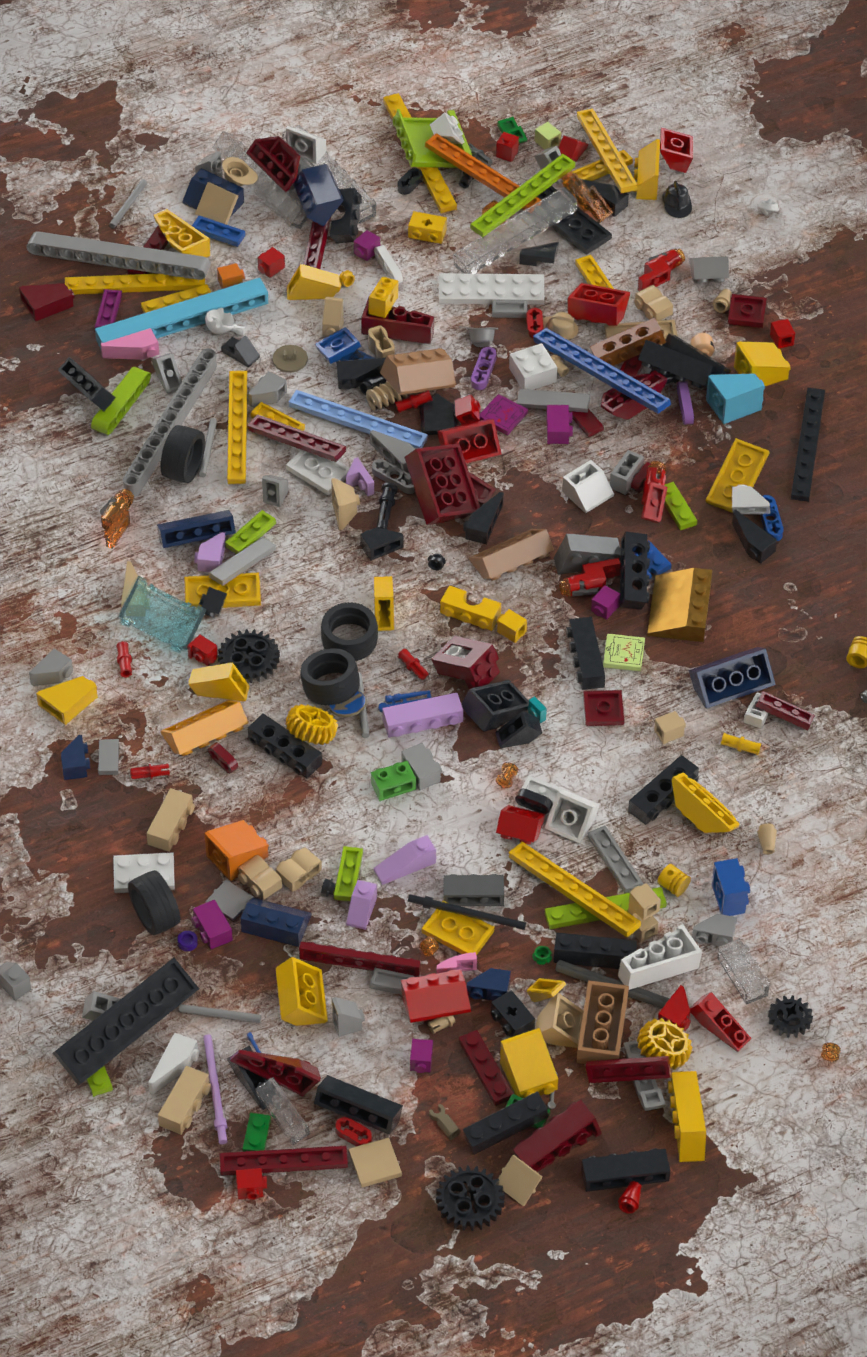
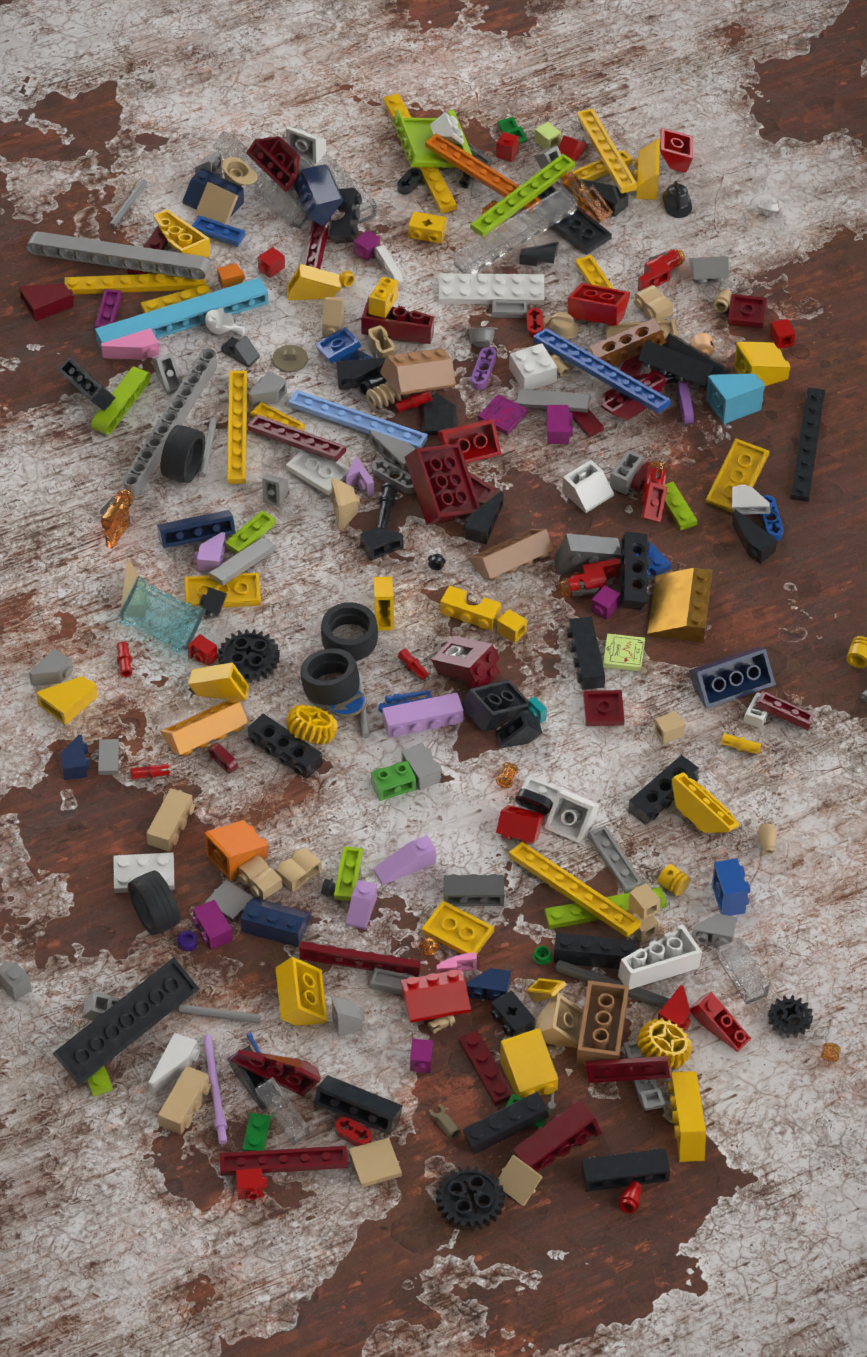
(429, 903): black bar -> none
(467, 409): red brick -> none

